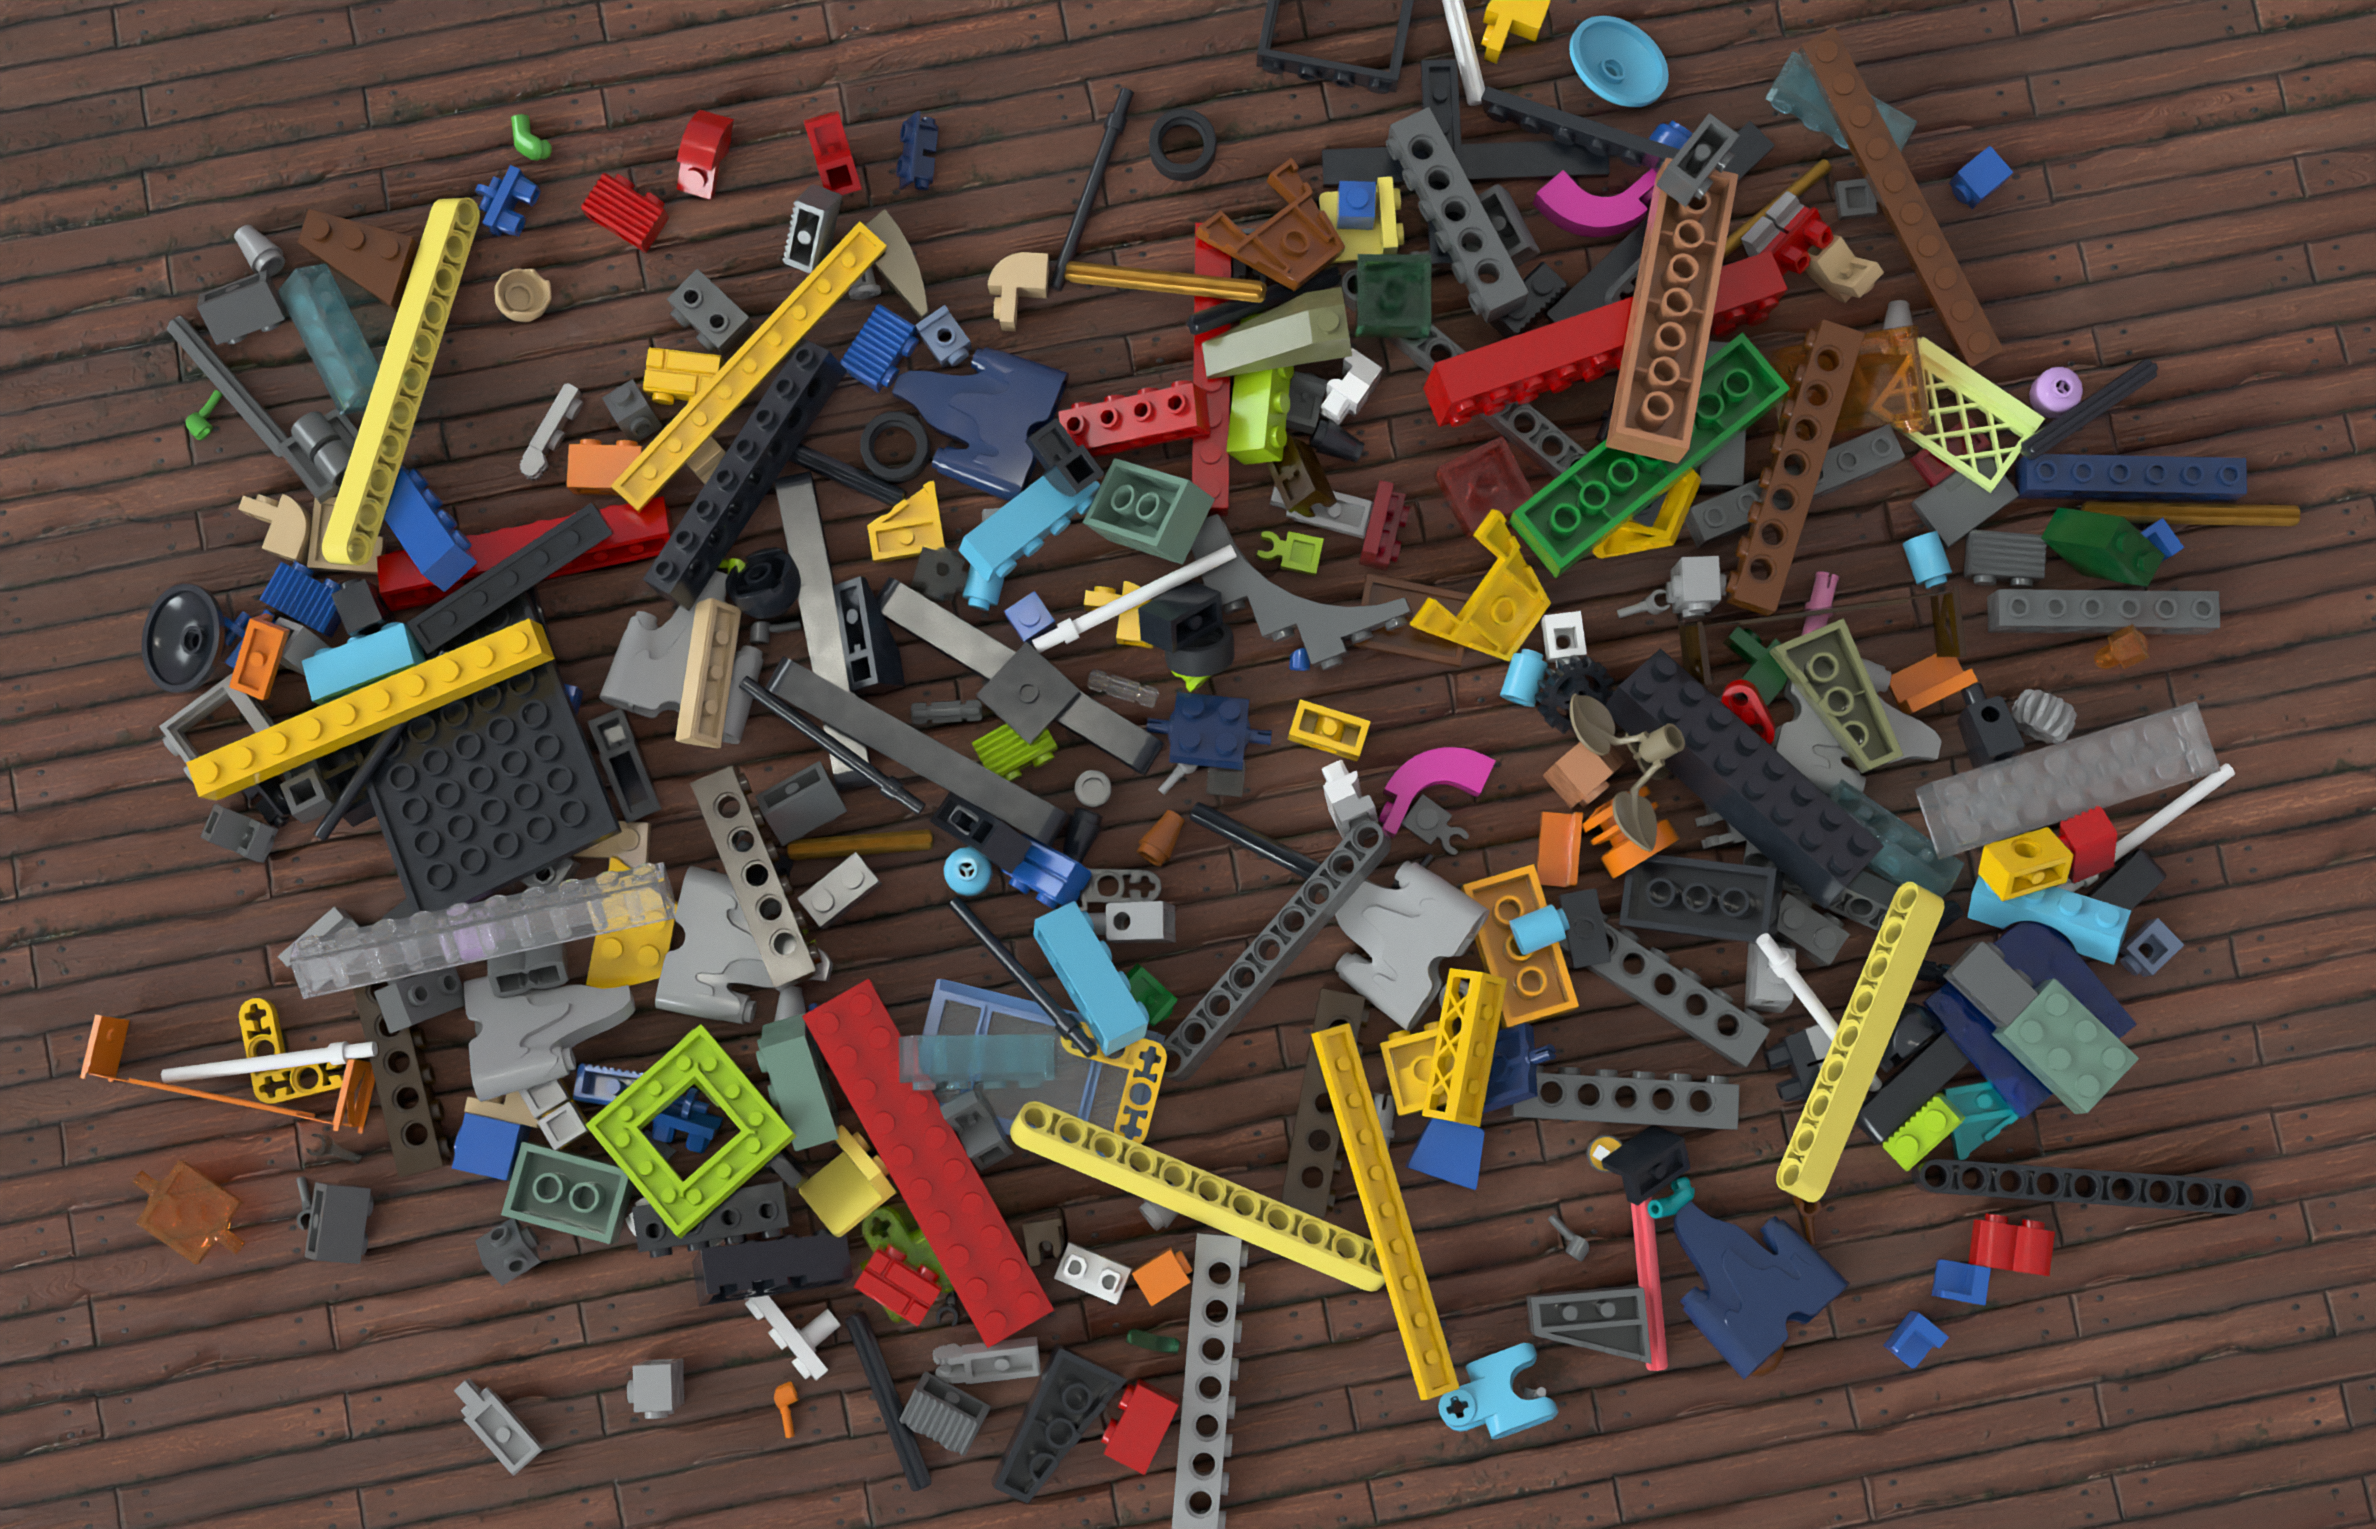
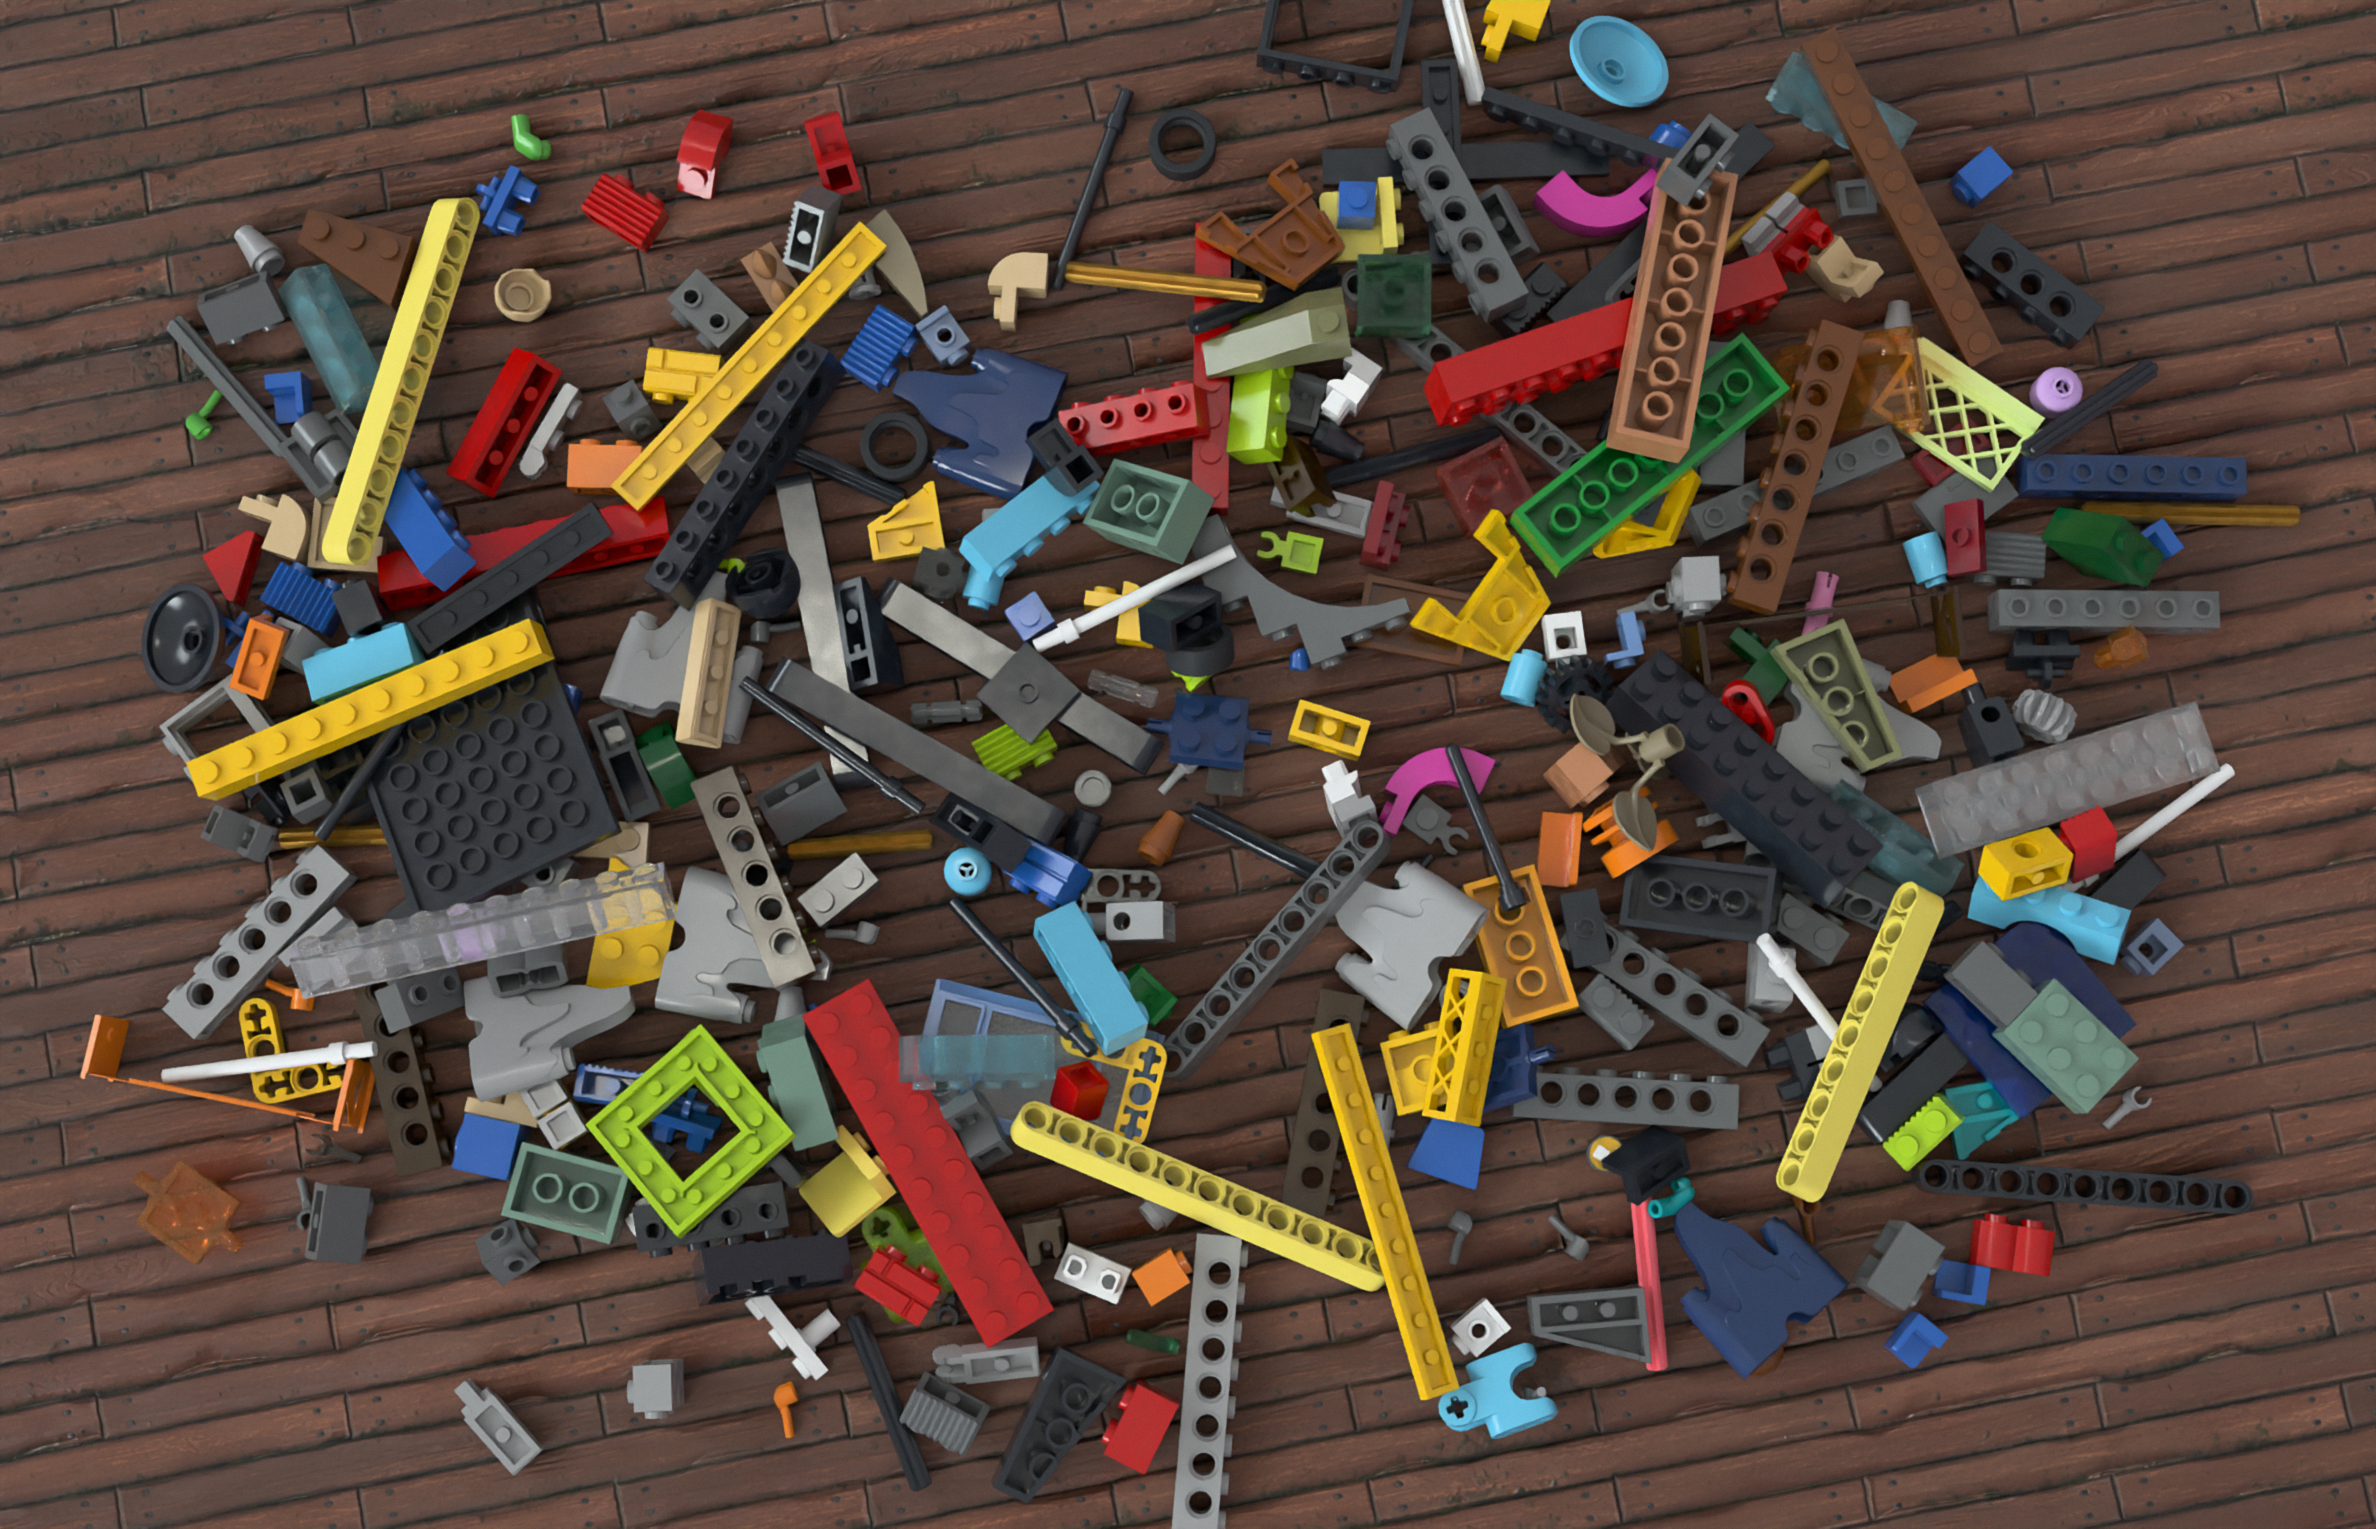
(185, 1000): none -> light grey brick
(235, 565): none -> red slope
(291, 395): none -> blue panel
(297, 1000): none -> orange hand
(340, 837): none -> pearl gold axle
(503, 422): none -> red brick
(667, 764): none -> dark green brick
(770, 275): none -> medium nougat tile
(865, 933): none -> light grey hand
(912, 165): dark blue hinge -> none
(1079, 1090): none -> red panel
(1409, 457): none -> black axle
(1462, 1225): none -> dark grey hand
(1480, 1313): none -> white brick
(1511, 893): none -> black piece
(1539, 928): medium azure brick -> none
(1613, 1011): none -> dark grey brick
(1631, 636): none -> medium blue bracket
(1903, 1268): none -> dark grey piece
(1965, 538): none -> dark red plate
(2042, 661): none -> black hips
(2049, 286): none -> black brick
(2129, 1104): none -> light grey hand

